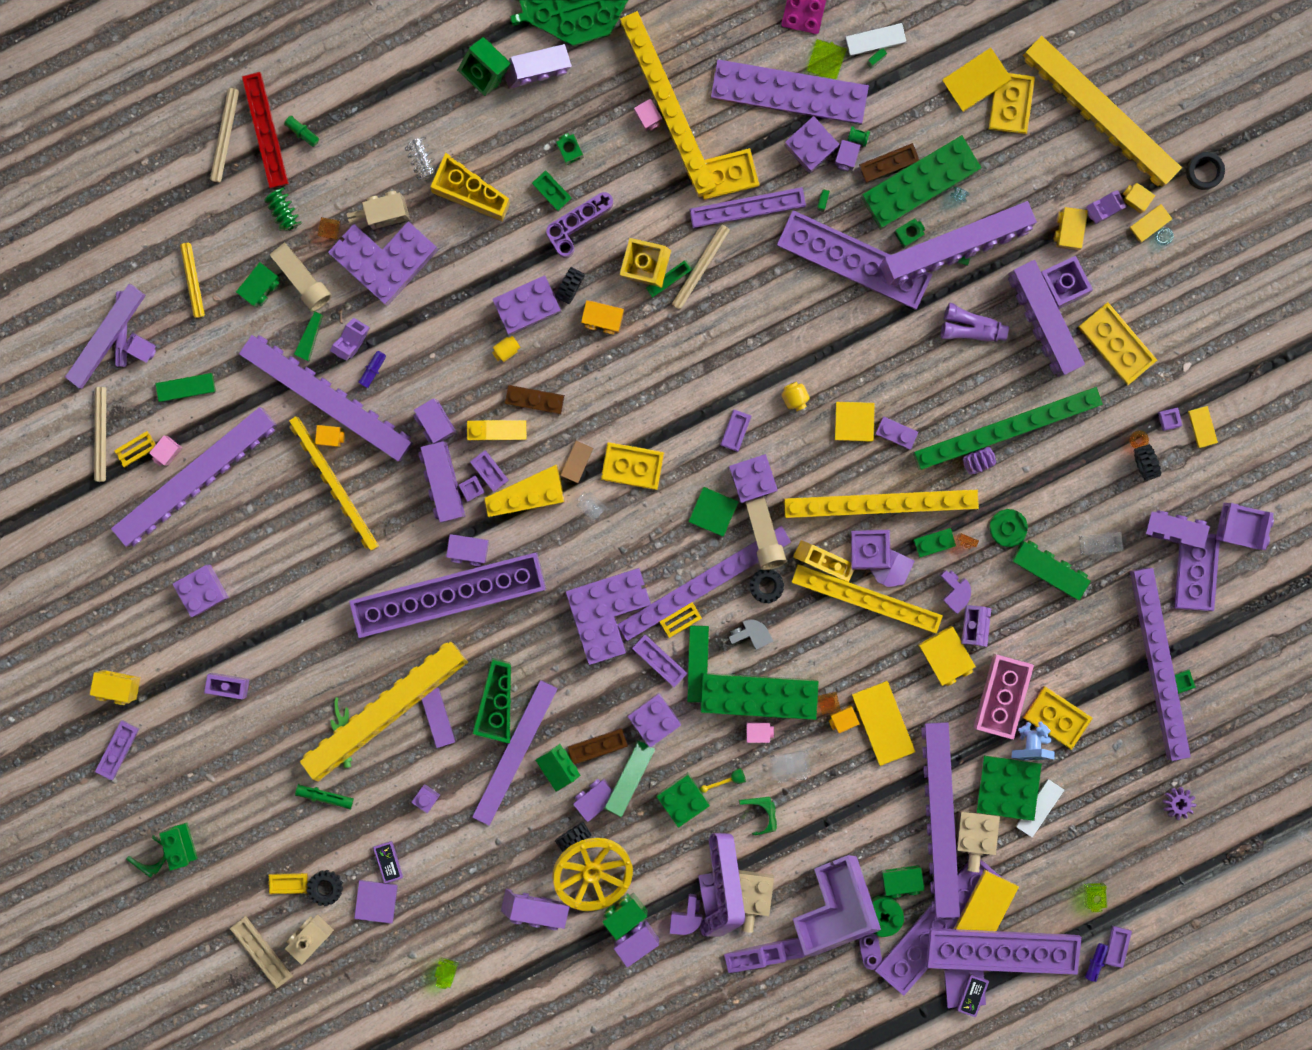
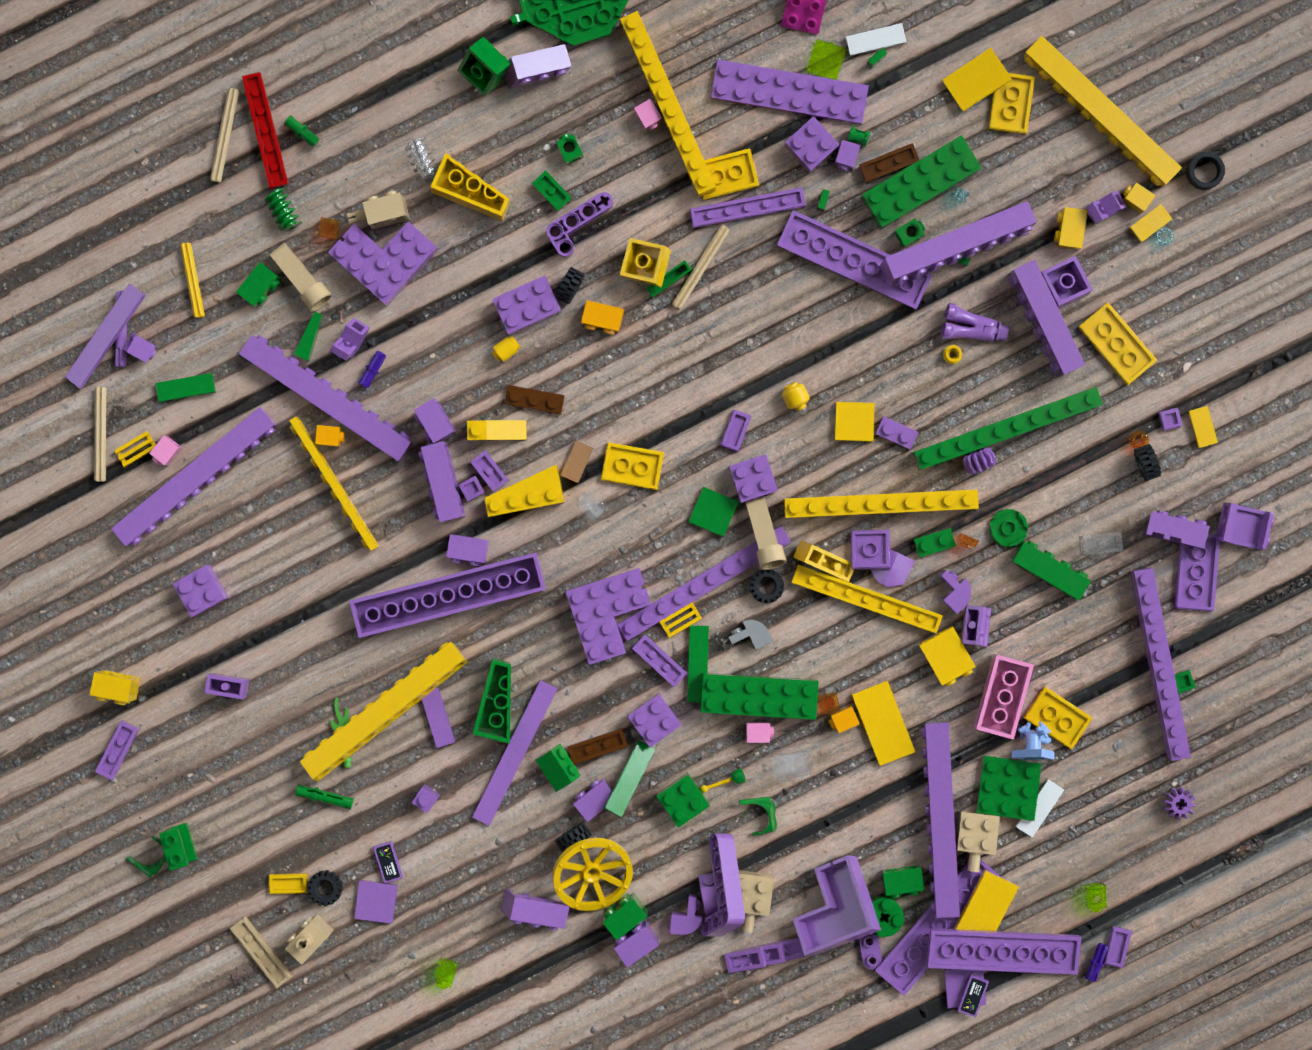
(957, 350): none -> yellow plate

